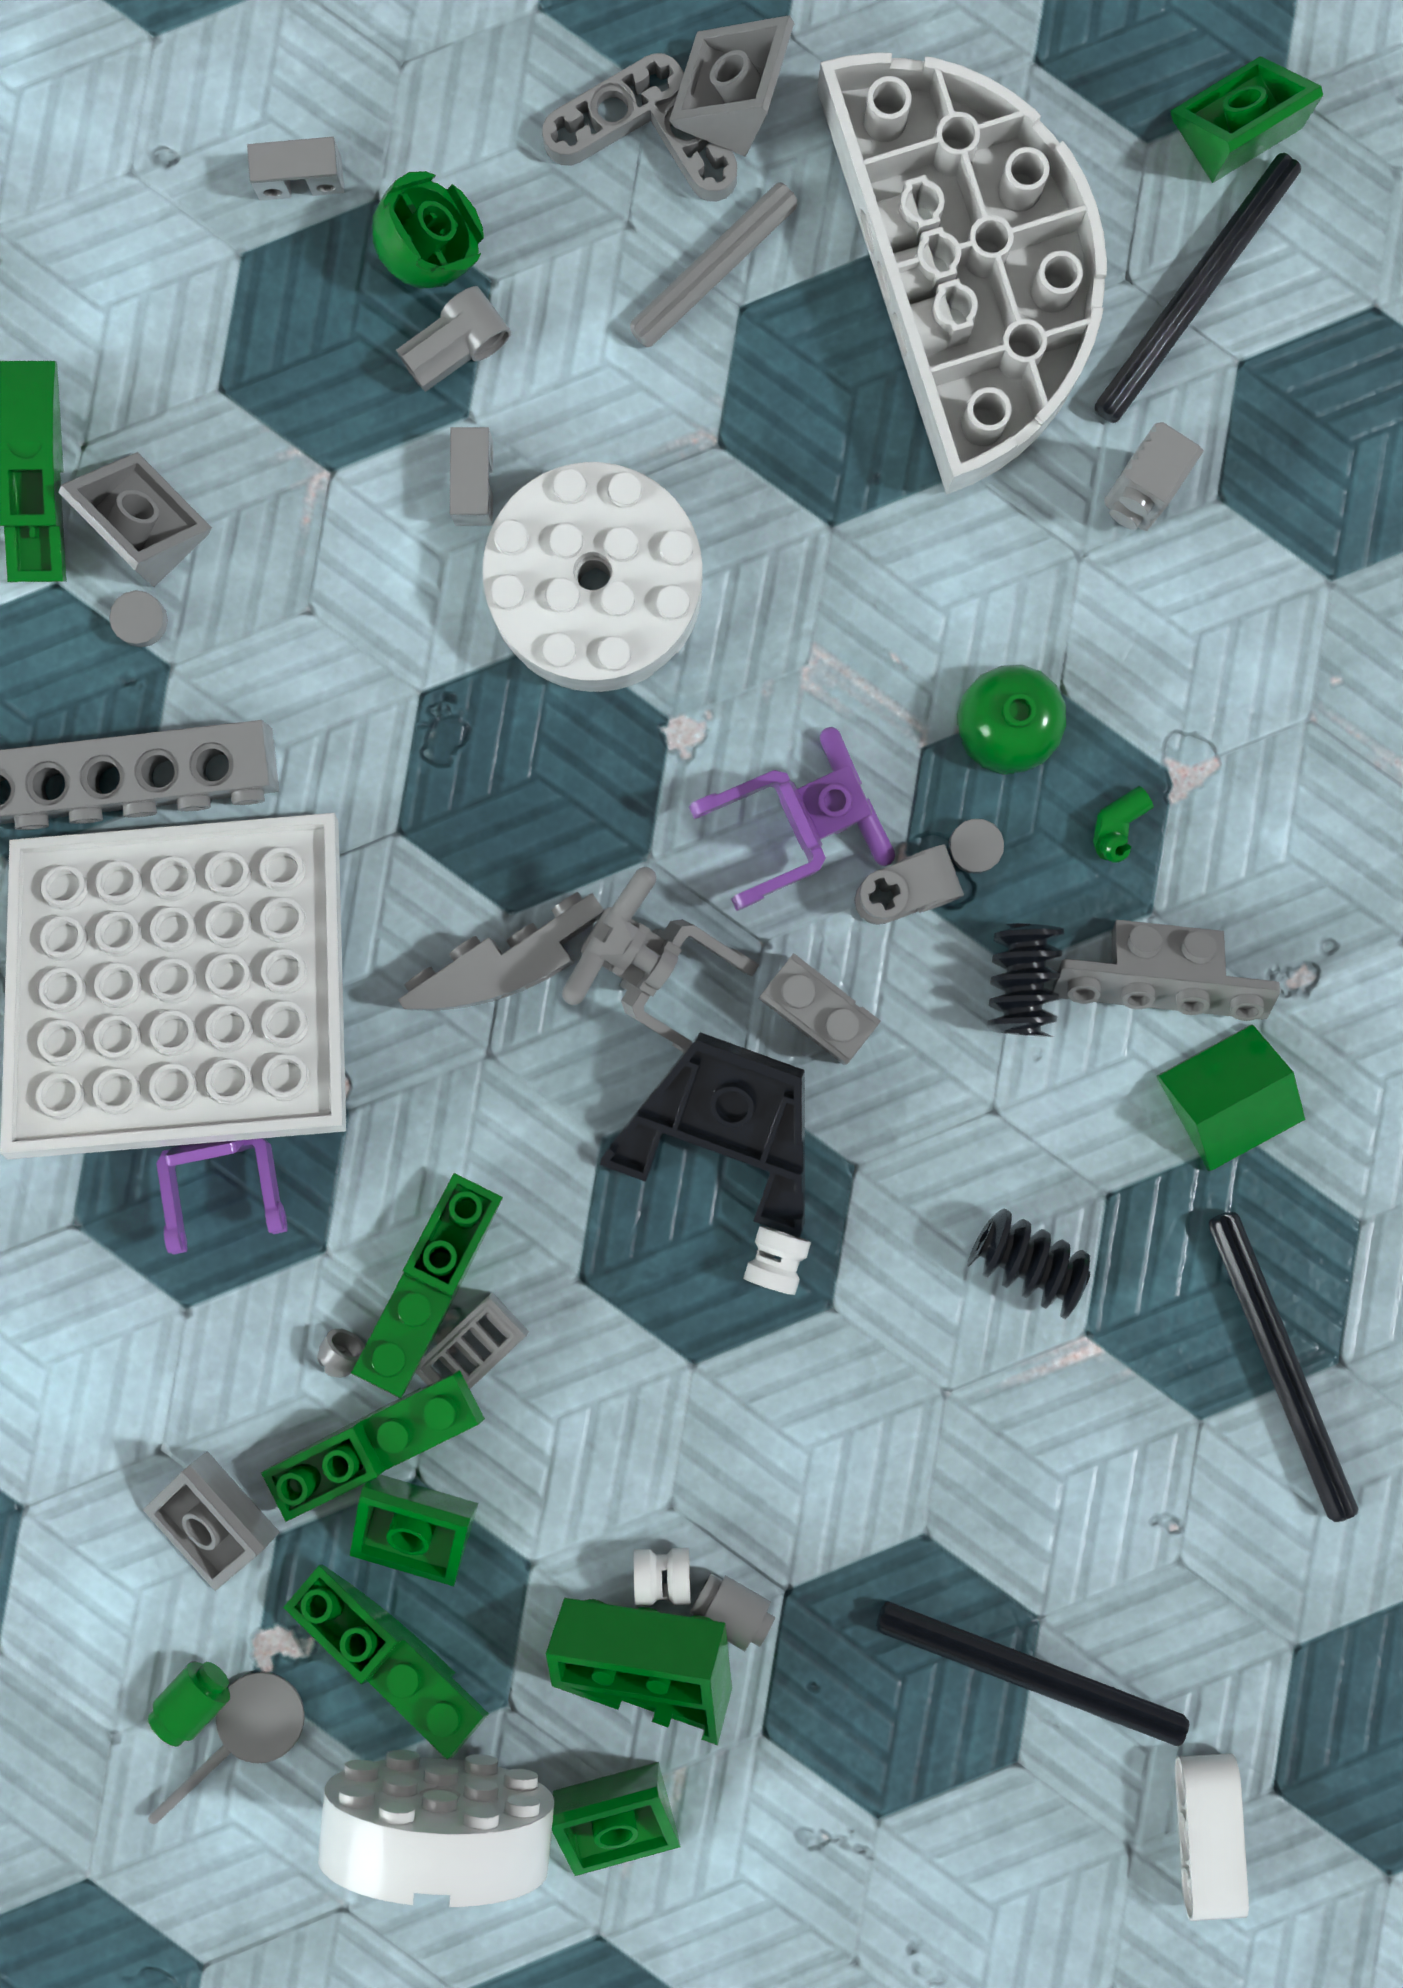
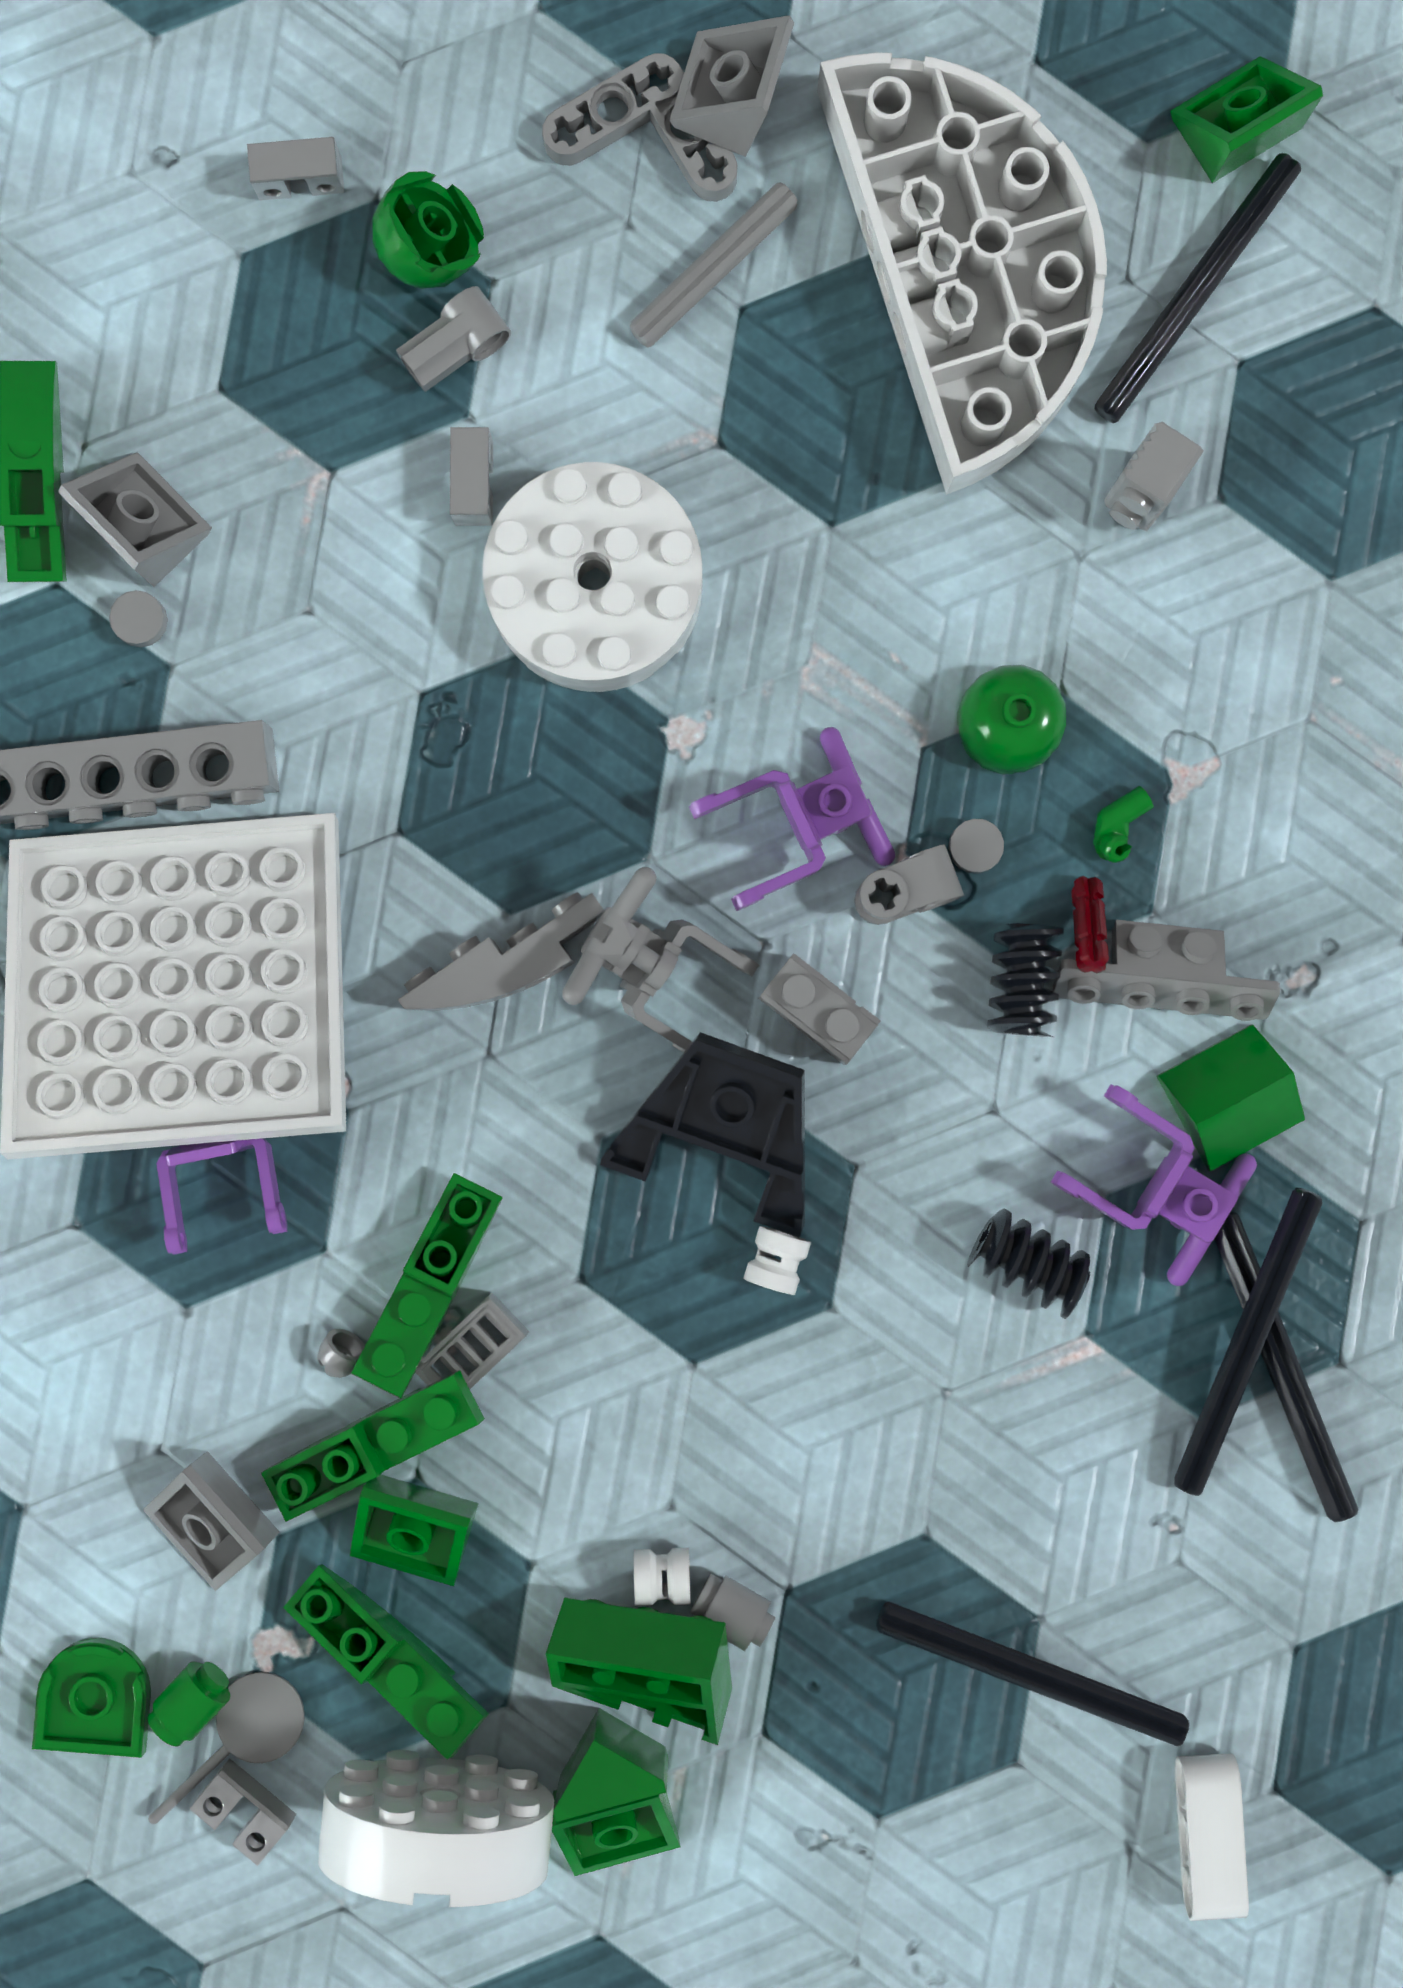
(93, 1701): none -> green tile
(270, 1819): none -> flat silver piece
(610, 1769): none -> green slope
(1089, 924): none -> dark red axle
(1173, 1192): none -> medium lavender piece
(1248, 1341): none -> black axle

